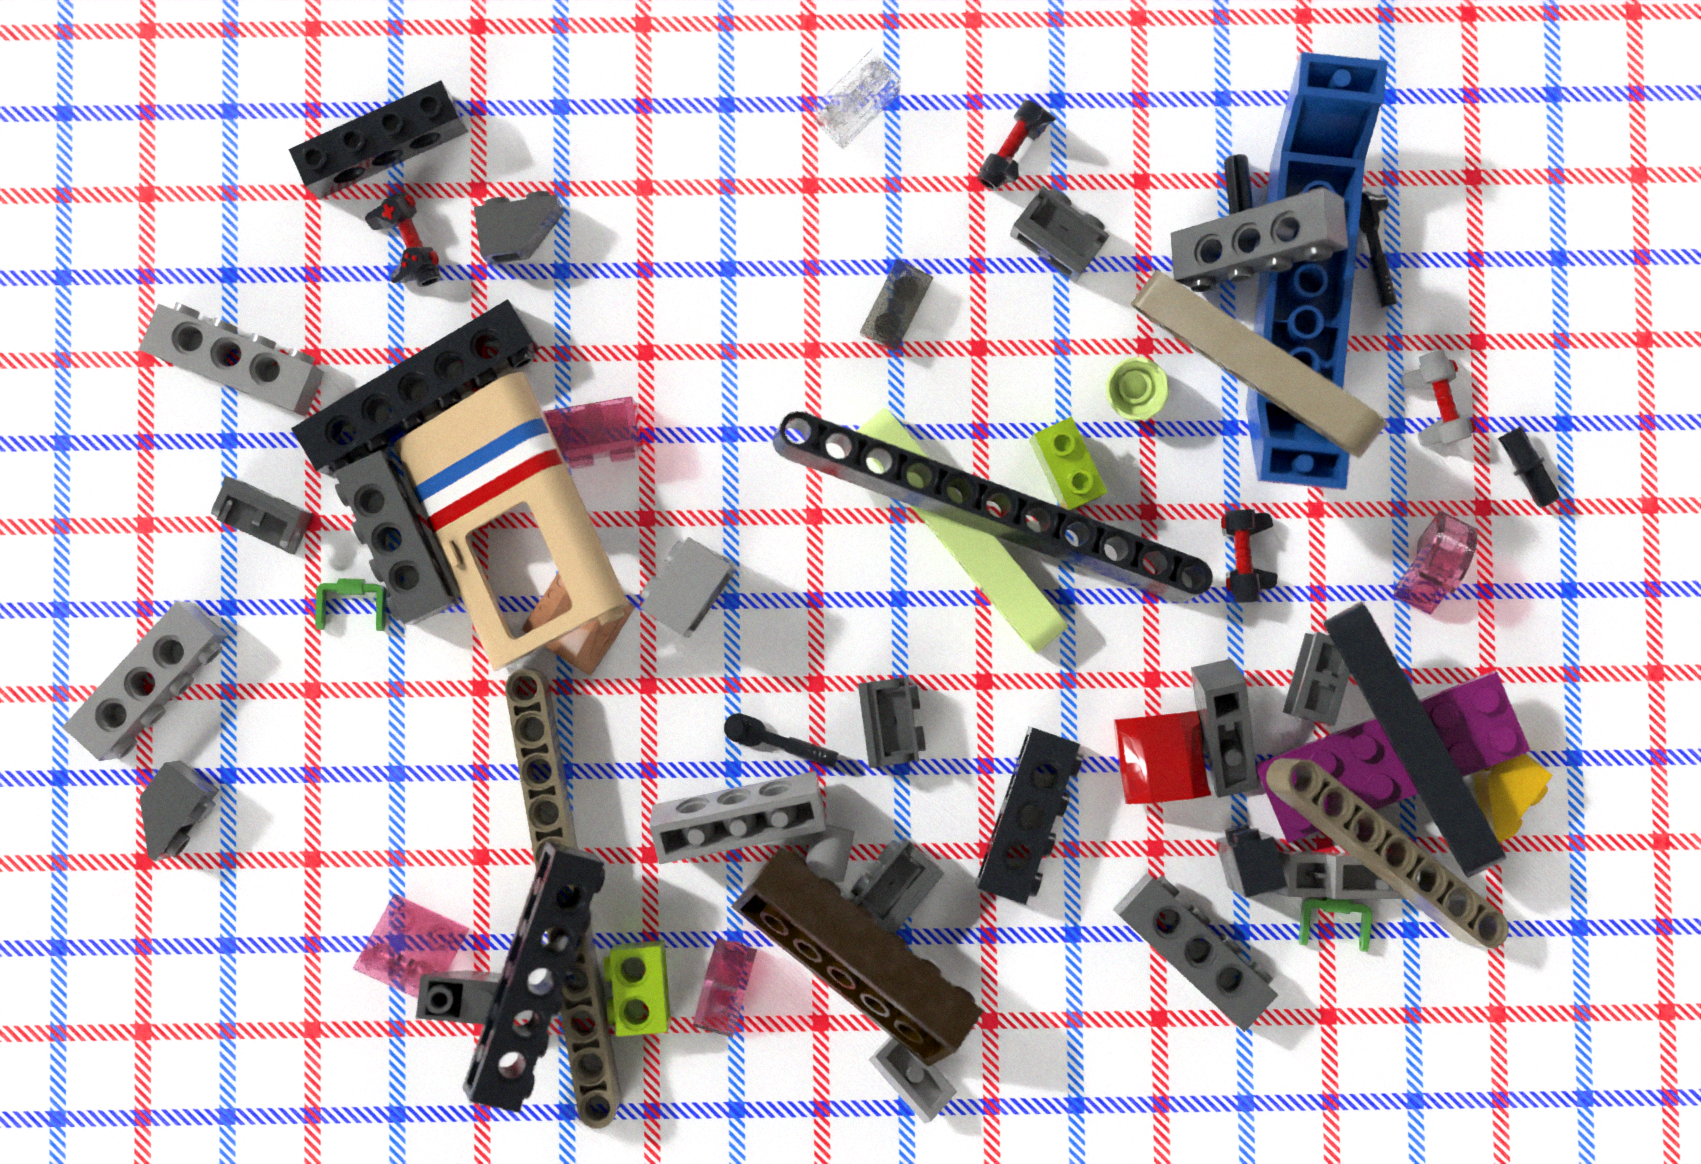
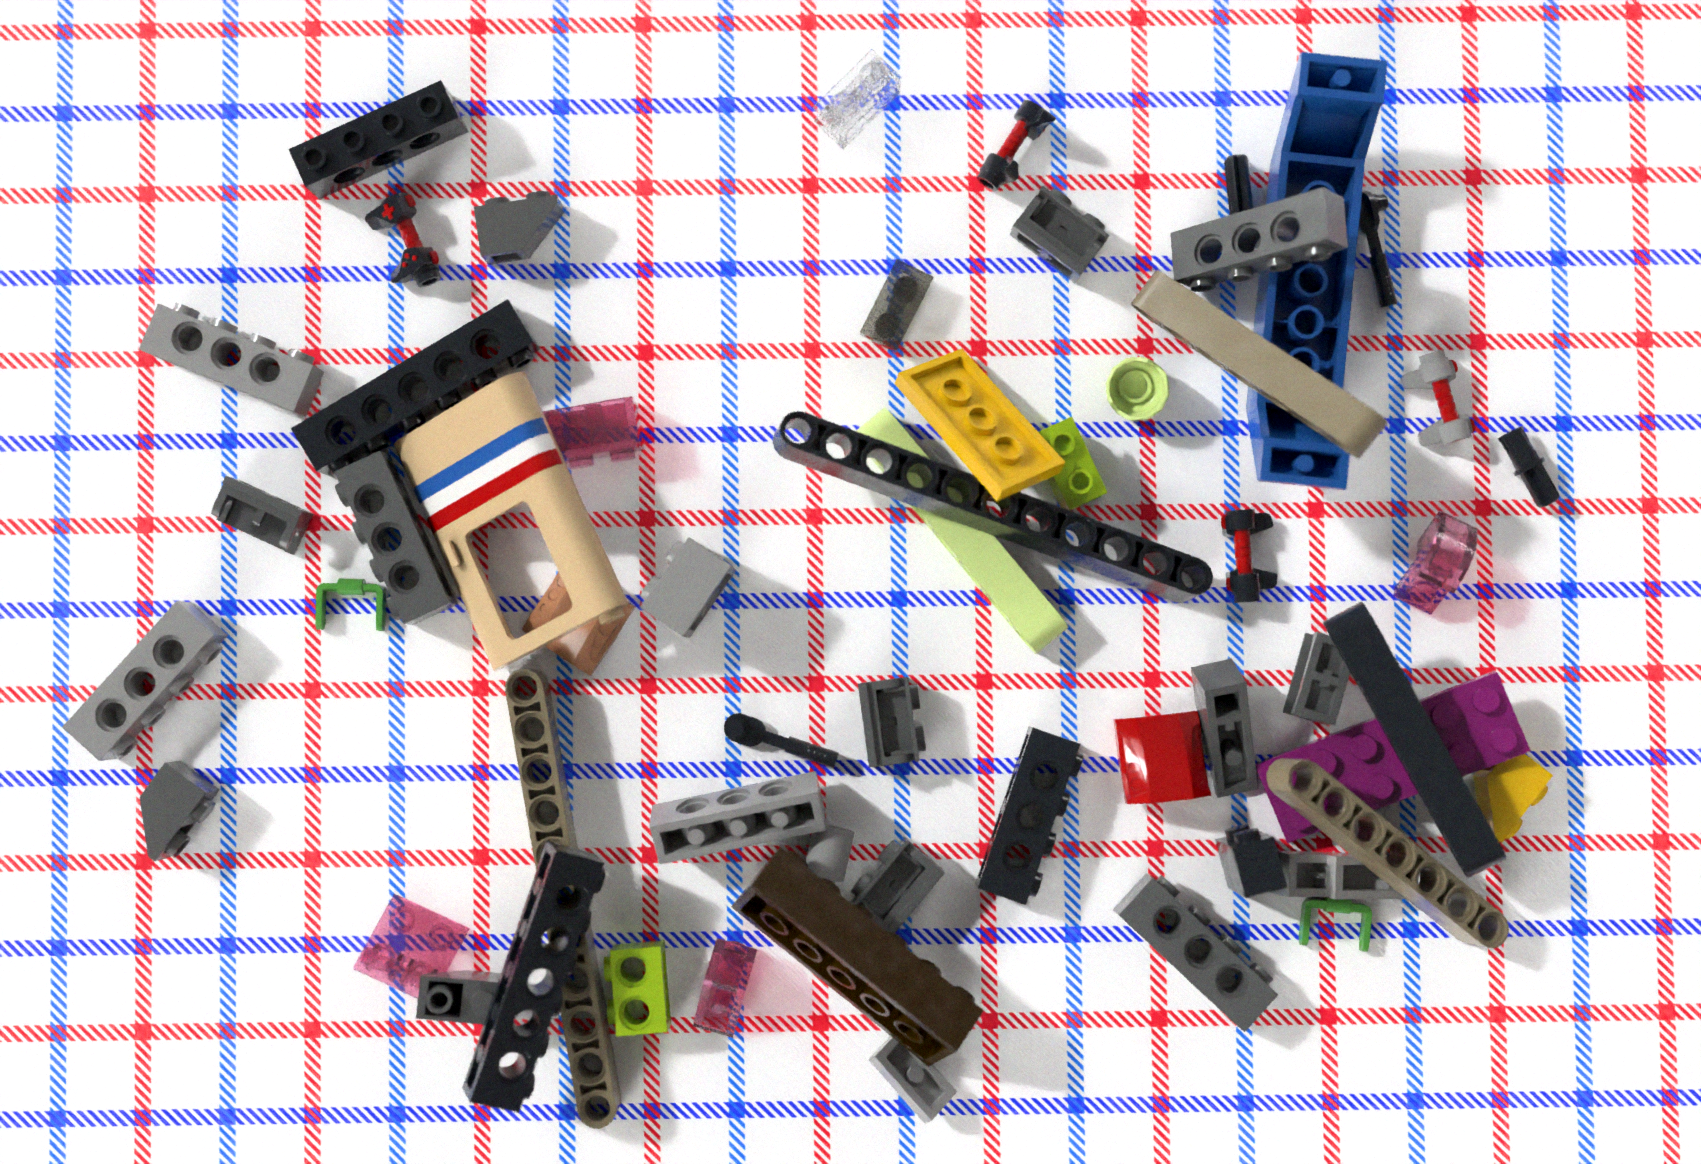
(979, 424): none -> yellow plate

